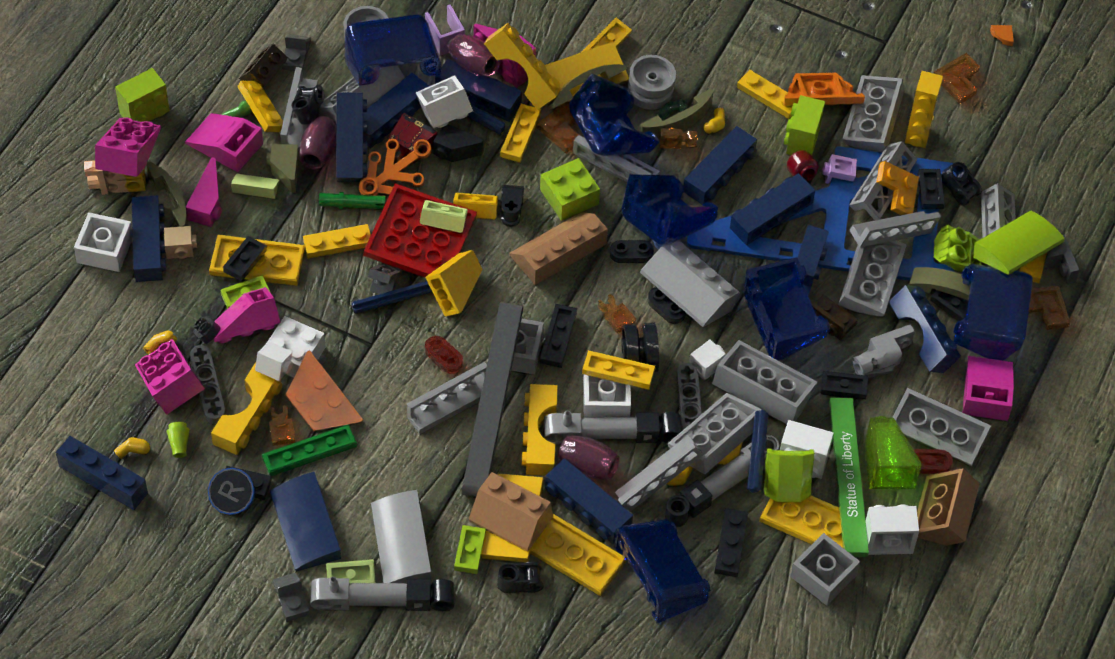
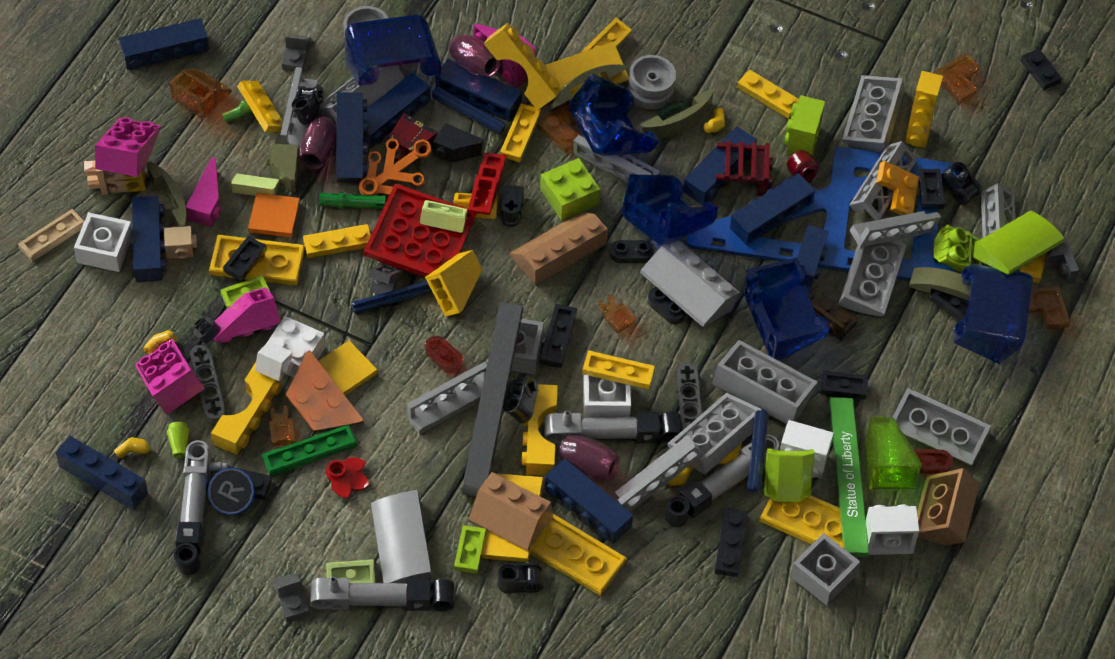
(51, 235): none -> tan tile
(143, 97): lime brick -> none
(164, 44): none -> dark blue brick
(189, 529): none -> light grey piece
(198, 91): none -> clear orange slope
(227, 139): dark pink slope -> none
(265, 65): dark brown bracket -> none
(274, 215): none -> orange tile
(305, 522): dark blue slope -> none
(348, 367): none -> yellow tile
(350, 477): none -> red plate
(441, 40): lavender piece -> none
(444, 102): white brick -> none
(487, 184): none -> red slope
(519, 400): none -> black piece
(640, 348): black wheel -> none
(662, 567): clear blue windscreen -> none
(675, 138): clear orange plate -> none
(707, 358): white brick -> none
(760, 165): none -> dark red plate
(824, 87): orange wing -> none
(840, 168): lavender bracket -> none
(883, 352): light grey plate -> none
(938, 349): dark blue arch -> none
(988, 388): dark pink slope -> none
(1003, 33): orange tile -> none
(1041, 69): none -> black plate

